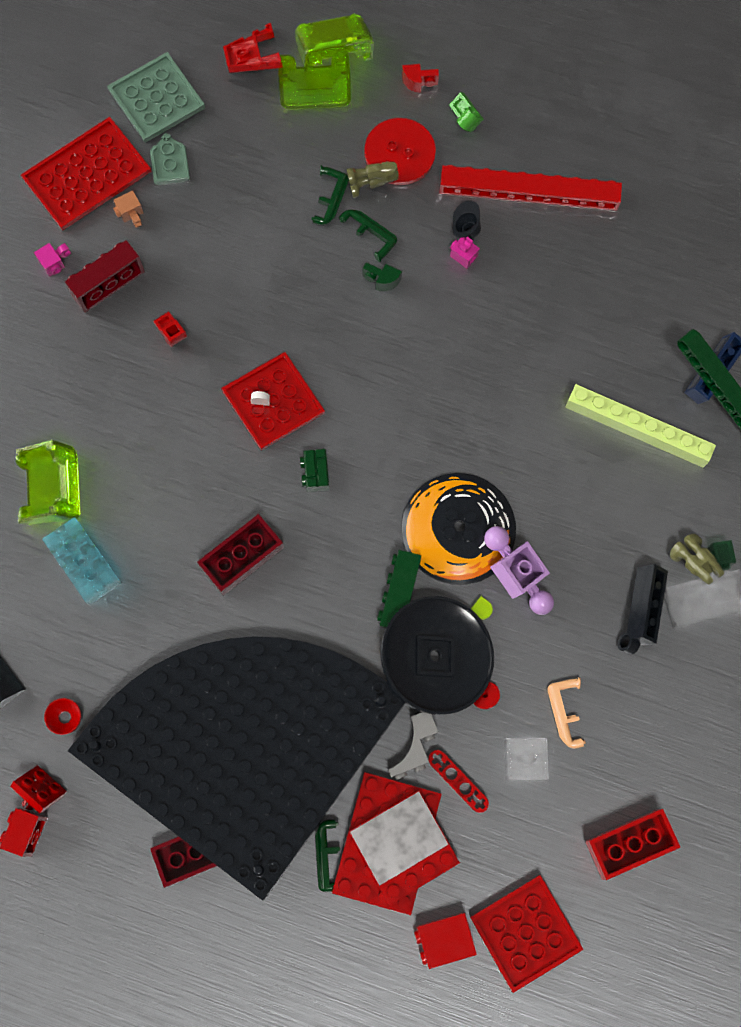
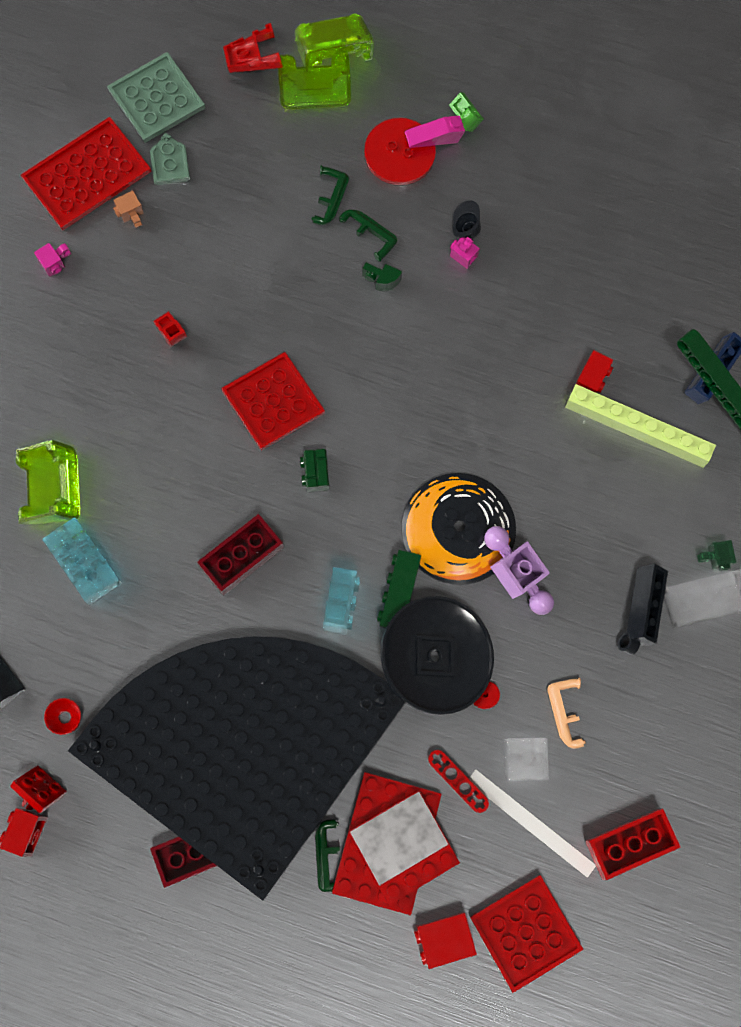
(105, 276): dark red brick -> none
(260, 398): white tile -> none
(341, 601): none -> clear light blue brick
(373, 174): olive piece -> none
(415, 78): red brick -> none
(425, 729): light grey arch -> none
(437, 132): none -> dark pink slope
(482, 608): lime tile -> none
(530, 187): red brick -> none
(532, 824): none -> white sticker
(594, 372): none -> red brick
(700, 564): olive piece -> none

